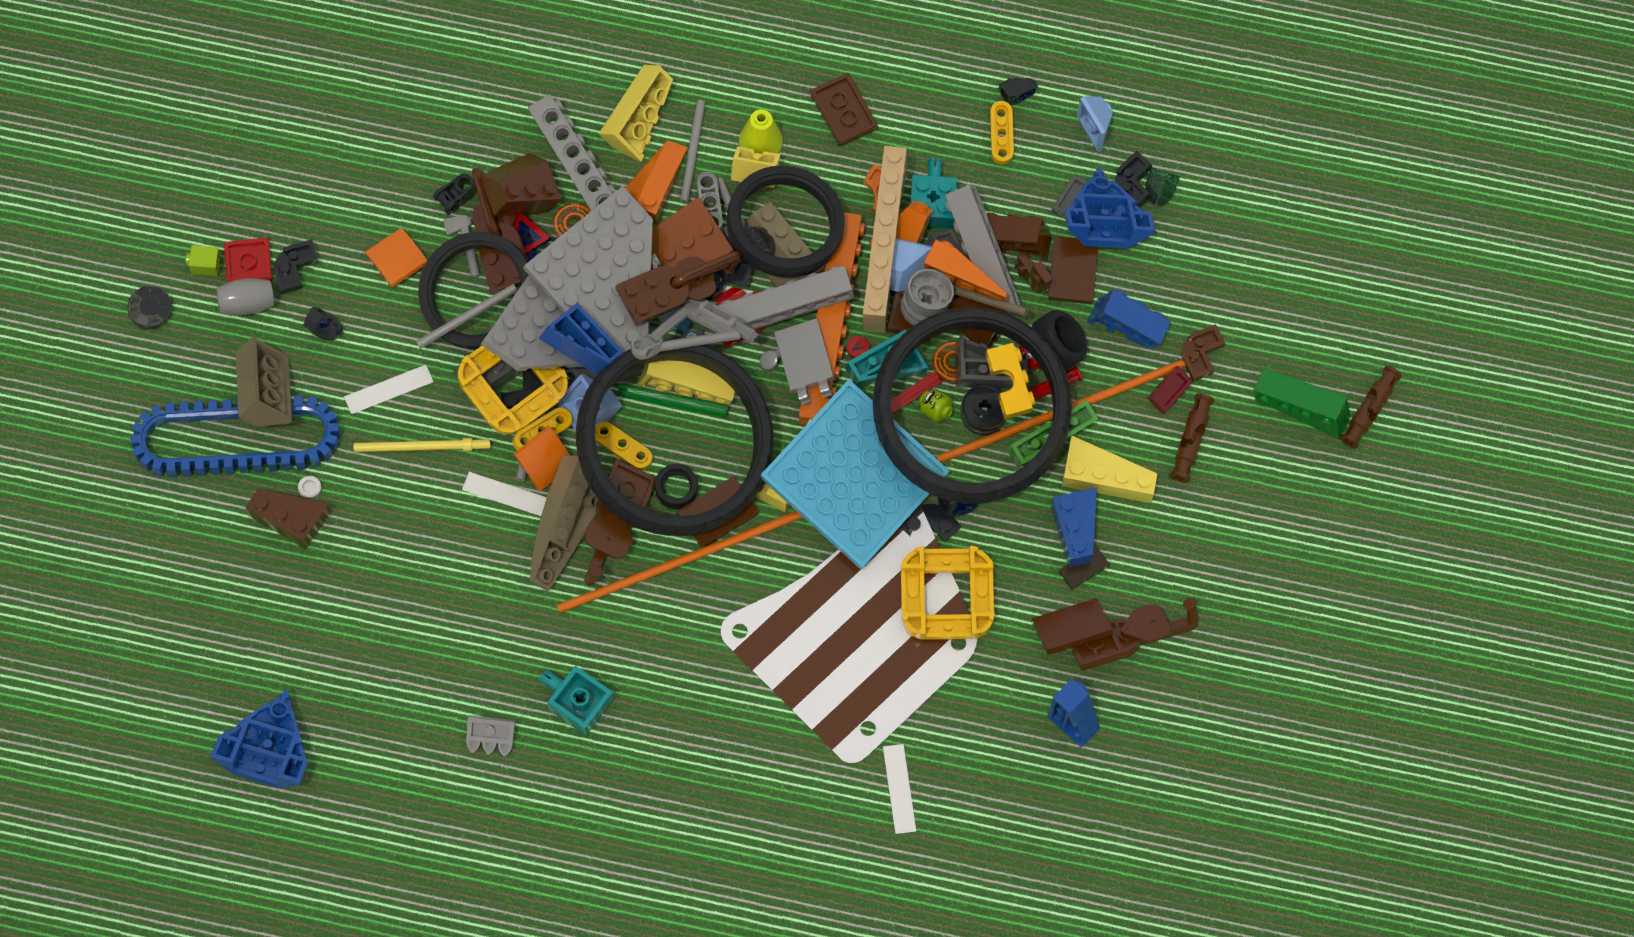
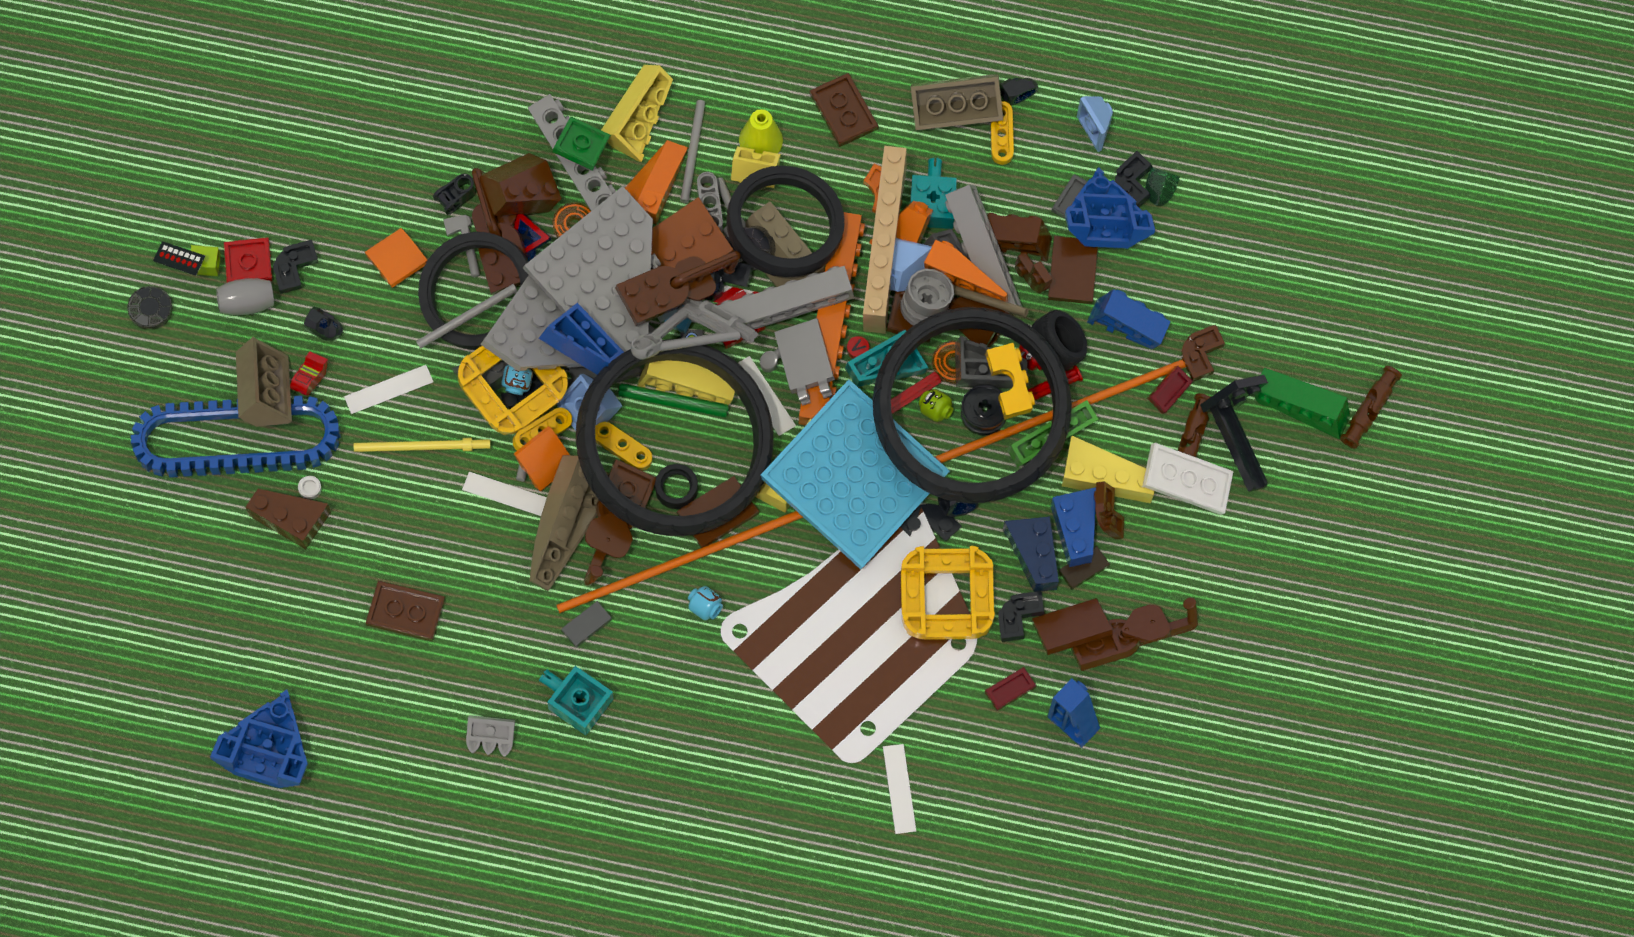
(179, 258): none -> black sticker
(309, 374): none -> red leg
(405, 611): none -> reddish brown tile
(516, 381): none -> medium azure head
(581, 143): none -> green tile
(586, 624): none -> dark grey tile
(705, 603): none -> medium azure head
(780, 418): none -> white sticker
(957, 102): none -> dark tan slope
(1010, 689): none -> dark red tile
(1015, 609): none -> black plate
(1034, 548): none -> dark blue wedge
(1108, 519): none -> reddish brown plate
(1187, 478): none -> white tile
(1222, 409): none -> black bracket

